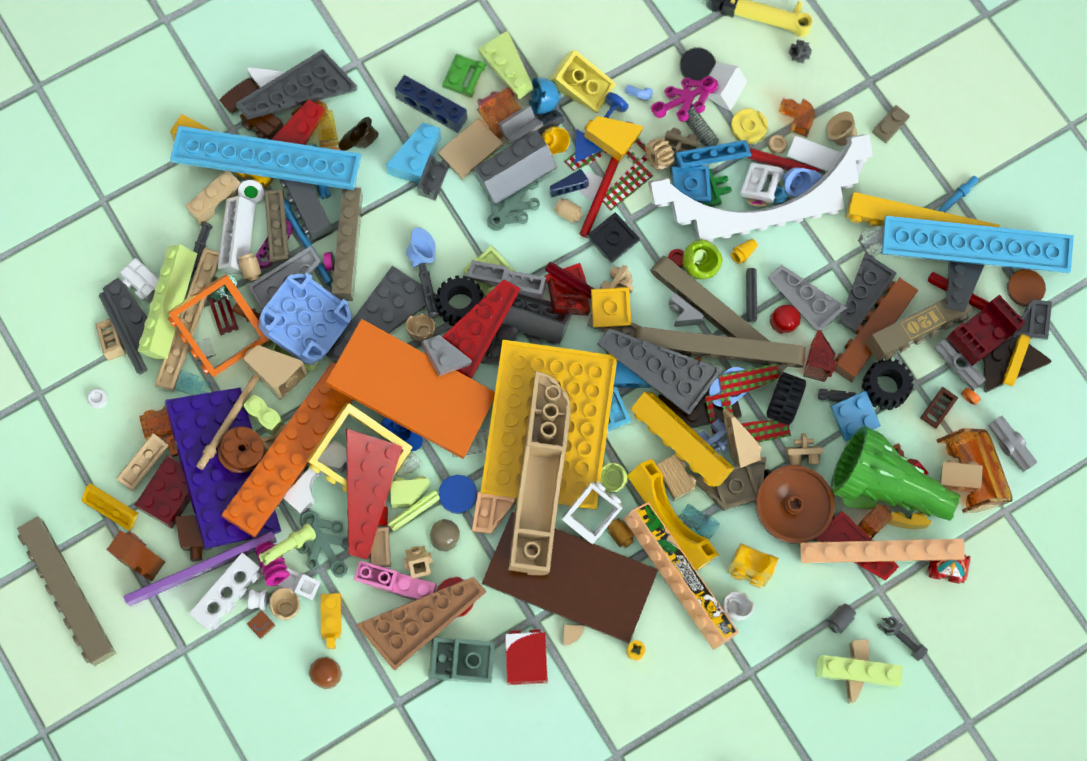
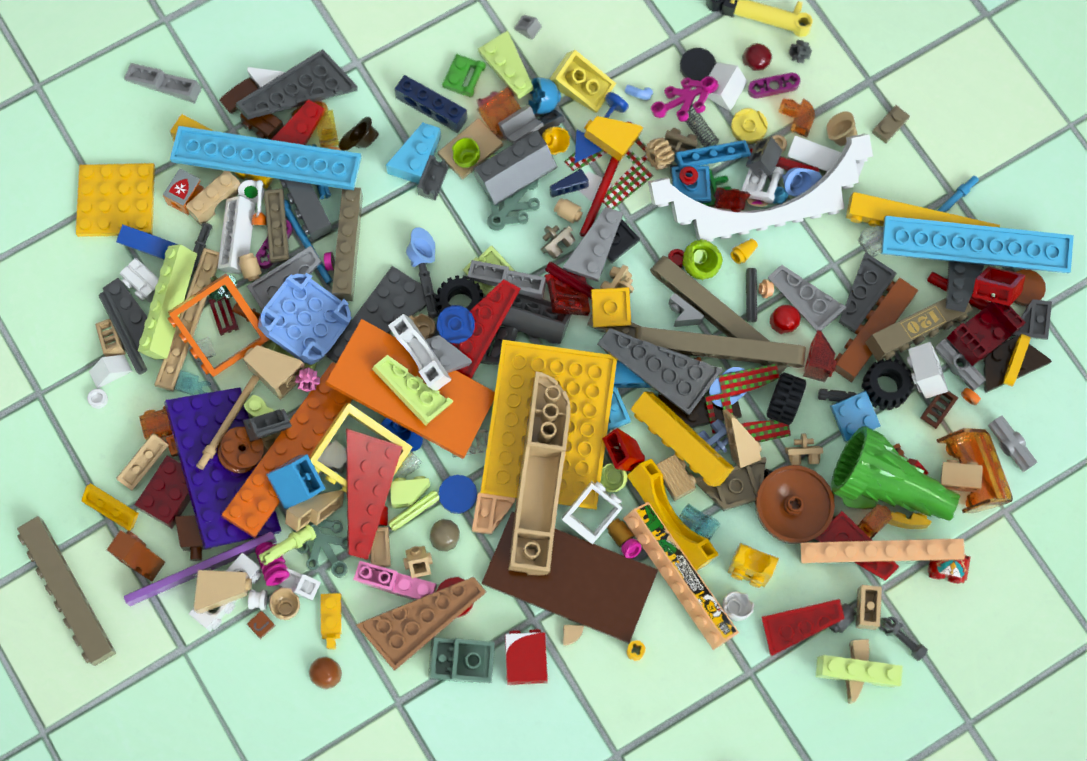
(109, 369): none -> white slope
(114, 197): none -> yellow plate
(143, 241): none -> blue slope
(159, 81): none -> light grey slope
(182, 190): none -> piece
(219, 588): none -> tan slope
(259, 218): none -> hinge
(267, 424): none -> dark grey hinge
(295, 481): none -> dark azure slope
(307, 379): none -> bright pink gear
(314, 509): none -> tan slope
(411, 390): none -> yellowish green wing
(416, 345): none -> white arch
(456, 324): none -> blue tile
(466, 152): none -> lime hair
(528, 26): none -> light grey slope
(552, 247): none -> dark tan hips
(594, 248): none -> light grey wing
(623, 450): none -> red torso
(631, 548): none -> dark pink tile
(688, 180): none -> red plate
(730, 199): none -> clear red hips
(757, 56): none -> dark red hair
(764, 156): none -> dark grey hinge
(766, 288): none -> light nougat plate
(778, 79): none -> magenta beam
(796, 625): none -> red wing
(868, 607): none -> tan brick
(927, 370): none -> white brick
(993, 281): none -> red window

